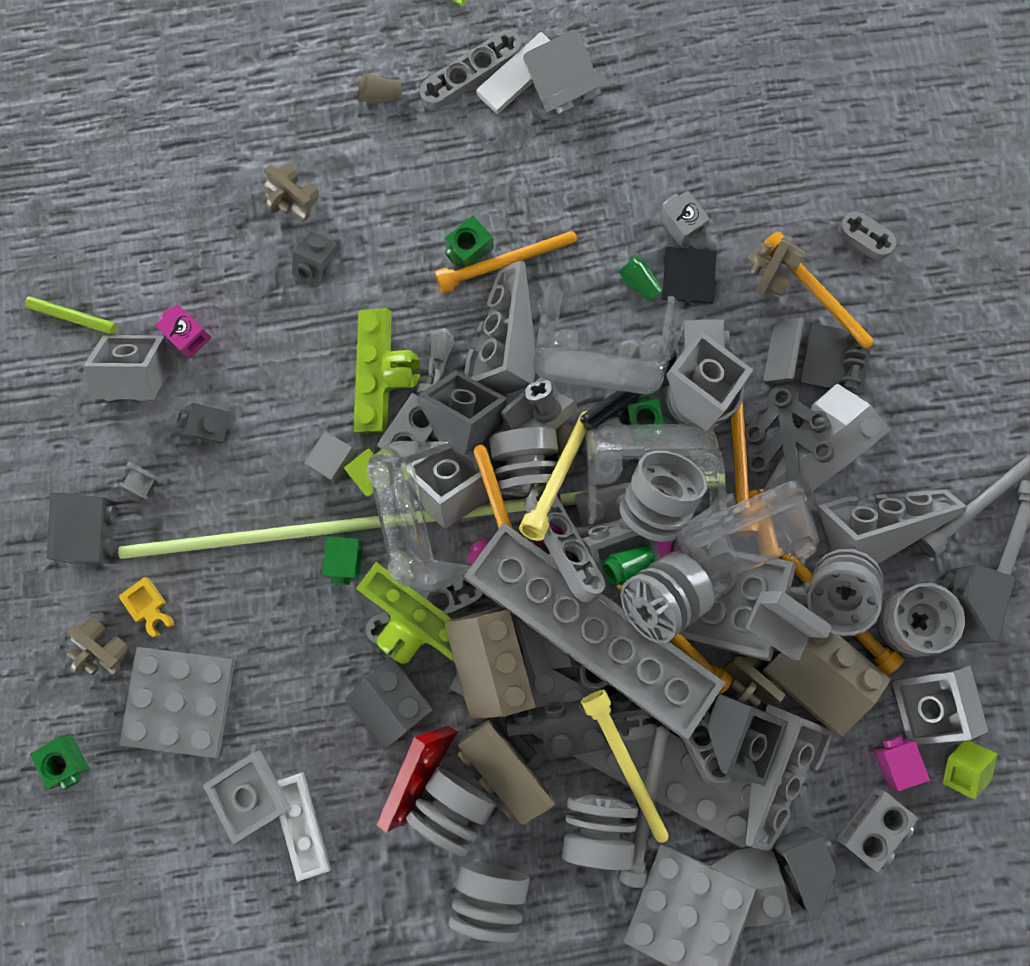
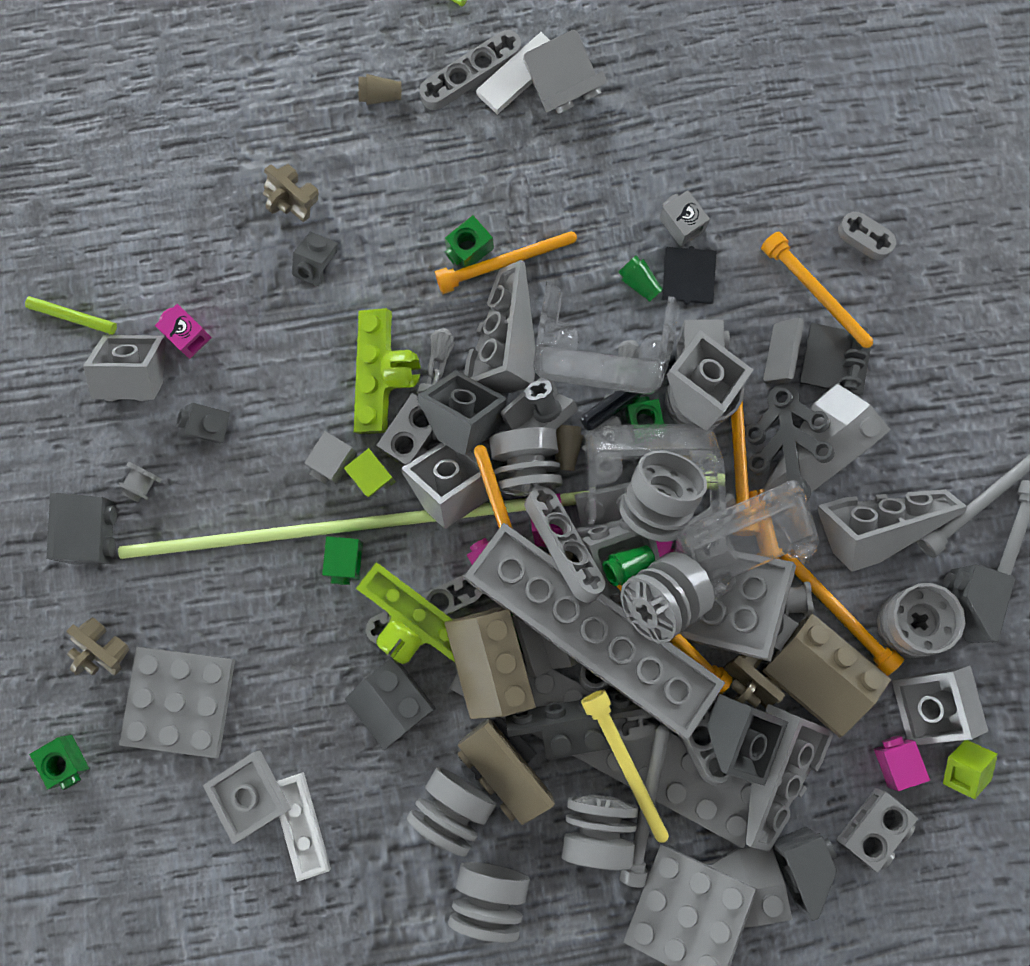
(143, 603): yellow plate -> none
(403, 517): clear windscreen -> none
(419, 765): red wing -> none
(536, 522): light yellow piece -> none
(771, 280): dark tan hips -> none
(785, 623): light grey panel -> none
(852, 608): light grey wheel -> none

